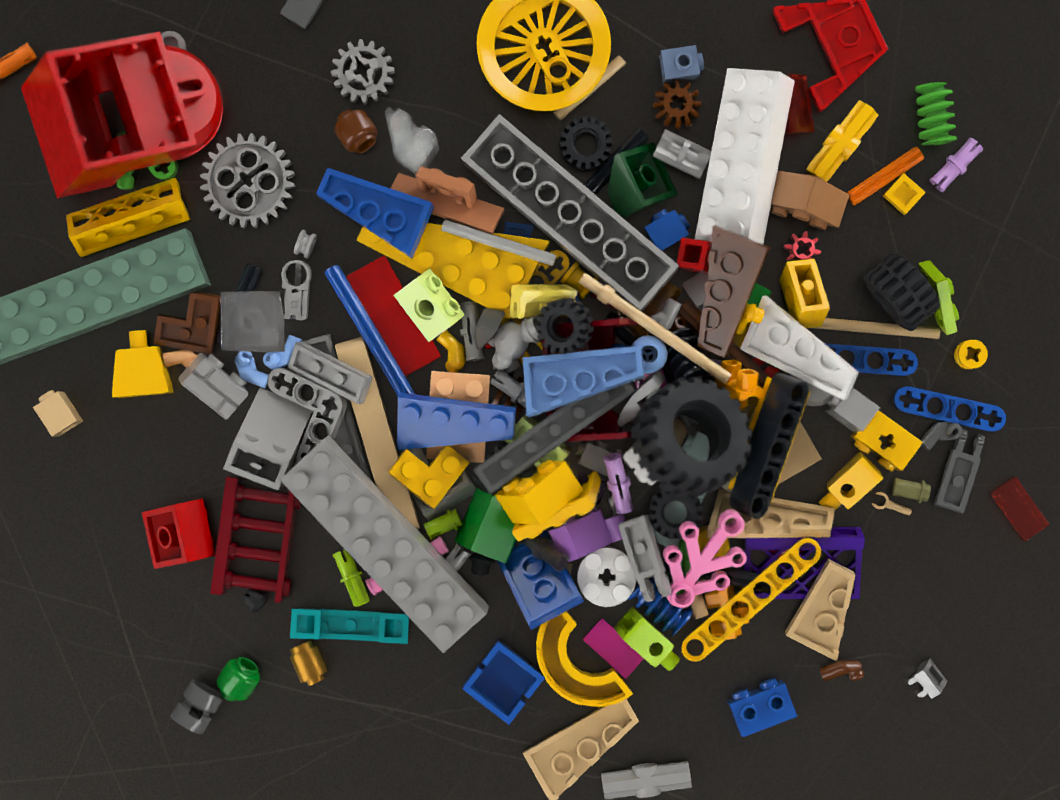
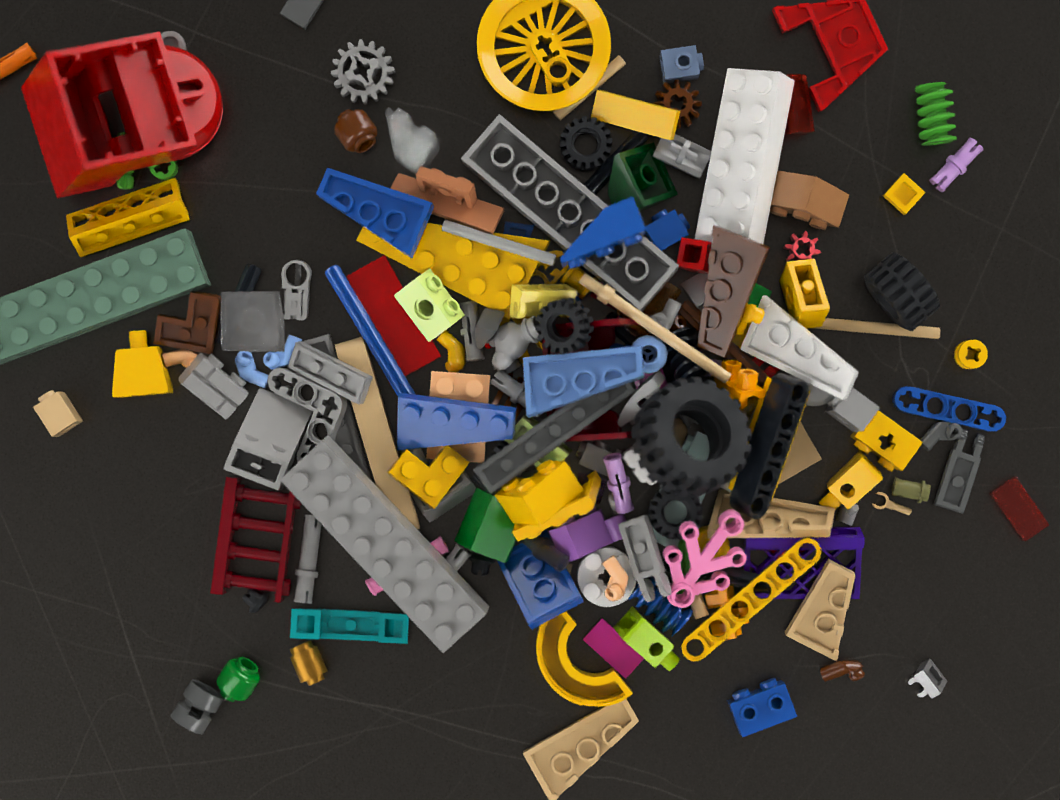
(178, 533): red slope -> none
(231, 160): light grey gear -> none
(305, 244): light grey bush -> none
(307, 571): none -> light grey pin
(351, 578): lime axle -> none
(443, 524): lime pin -> none
(503, 681): blue piece -> none
(612, 227): none -> blue slope
(617, 581): none -> light nougat arm
(635, 114): none -> yellow tile
(646, 780): light grey piece -> none
(842, 141): yellow piece -> none
(847, 515): none -> light grey hand
(861, 353): blue beam -> none
(885, 175): orange axle -> none
(947, 313): lime wing -> none

